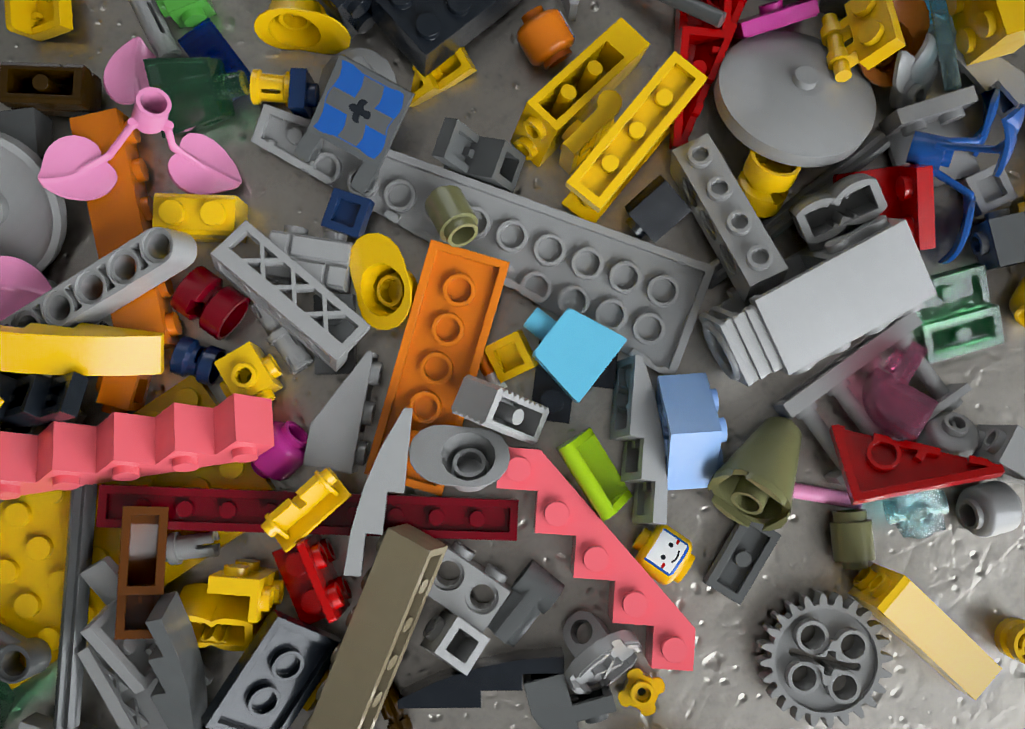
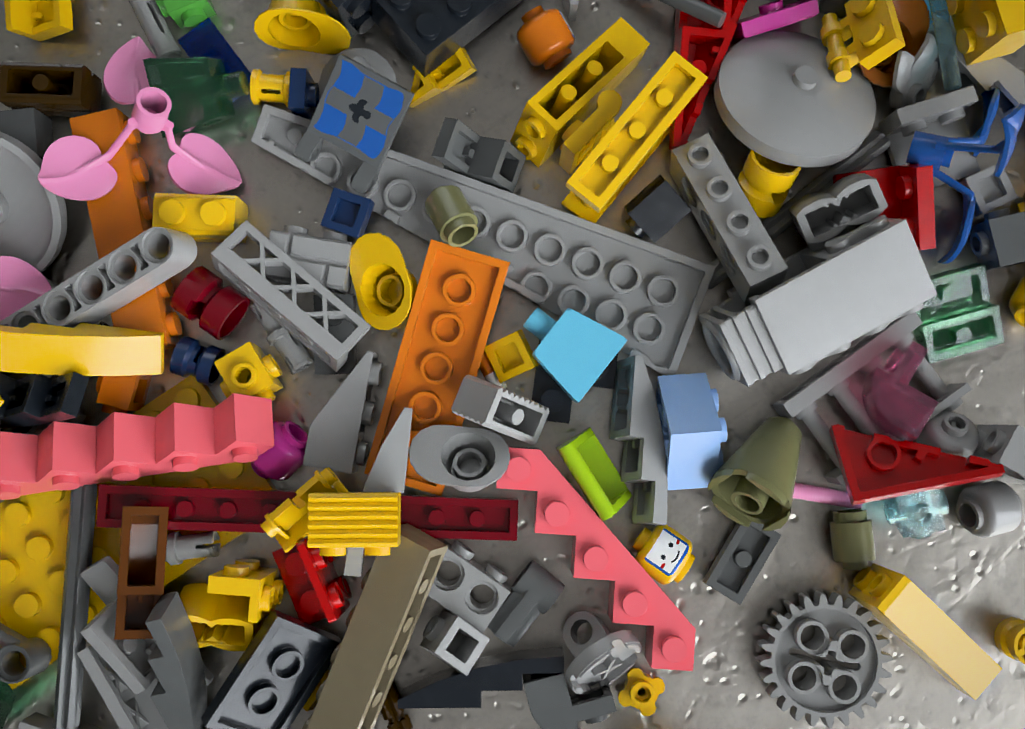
(354, 520): none -> yellow brick

